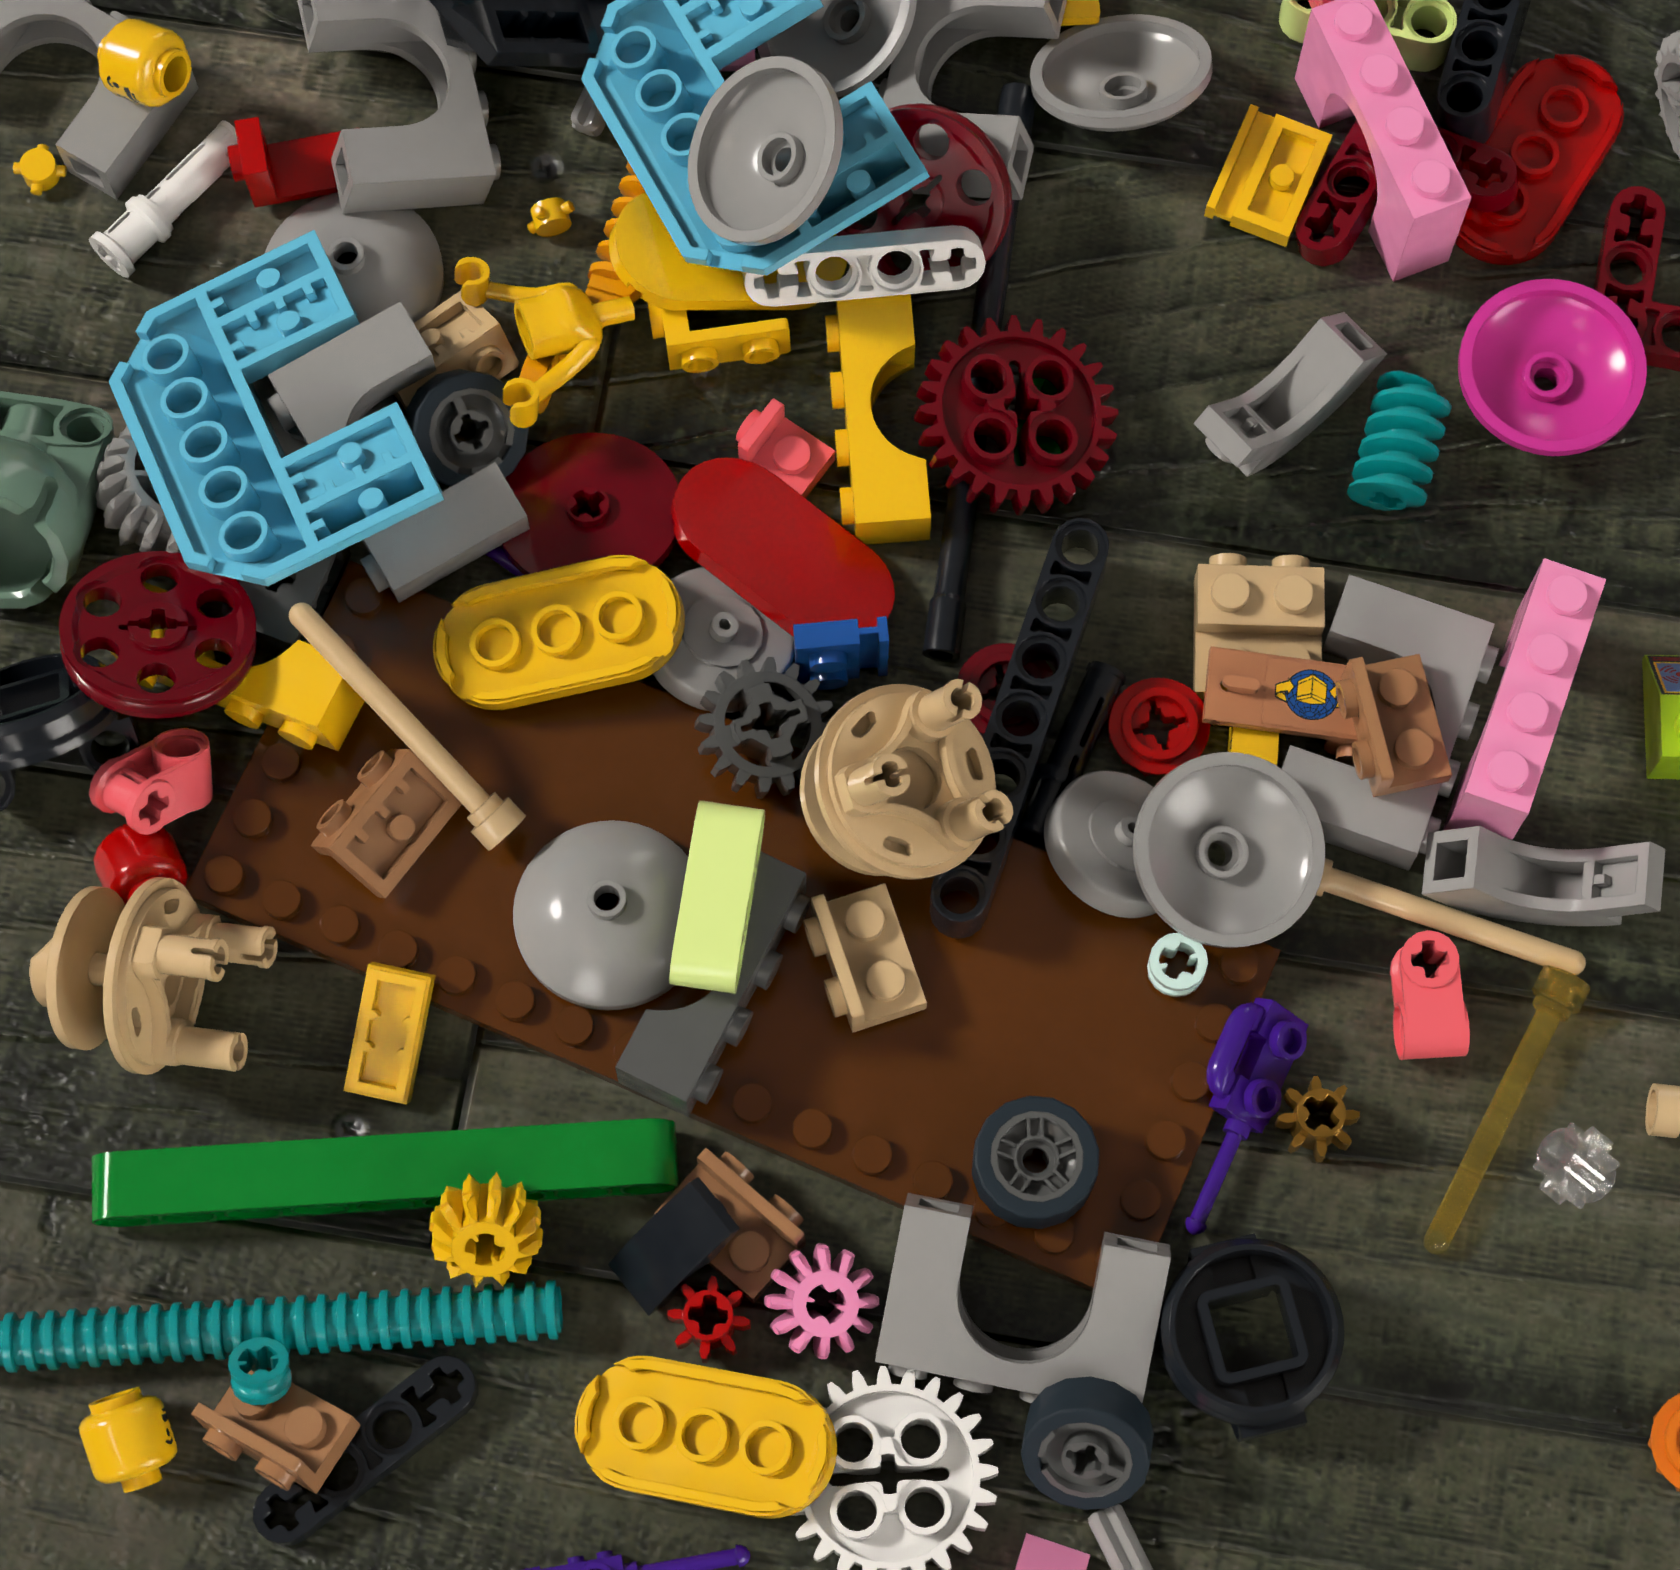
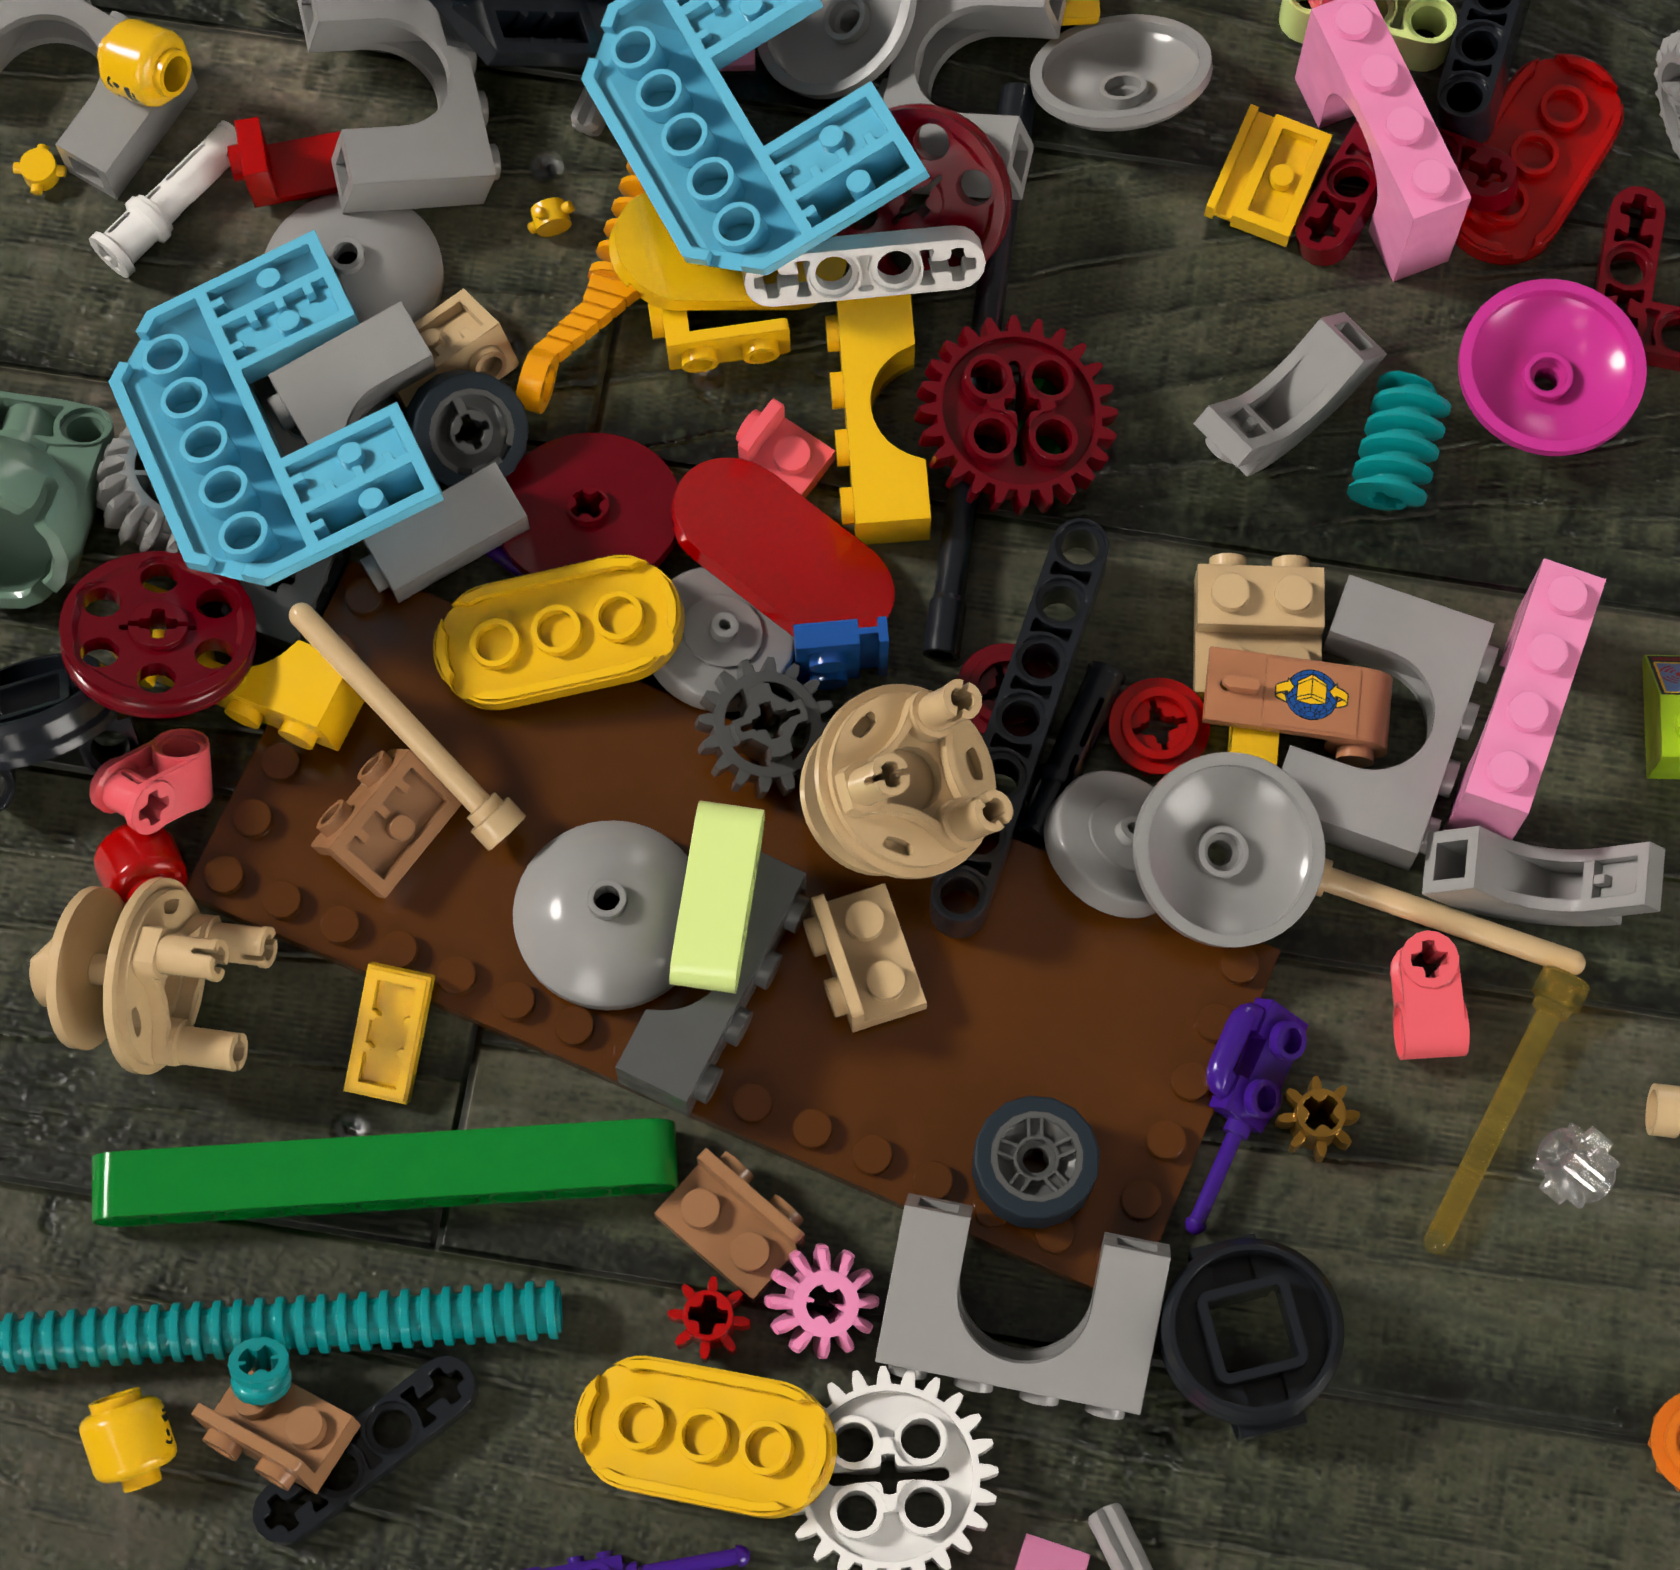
(486, 1230): yellow gear -> none
(550, 323): yellow piece -> none
(674, 1246): black slope -> none
(765, 150): light grey dish -> none
(1083, 1414): black wheel -> none
(1186, 982): light aqua bush -> none
(1394, 725): medium nougat bracket -> none

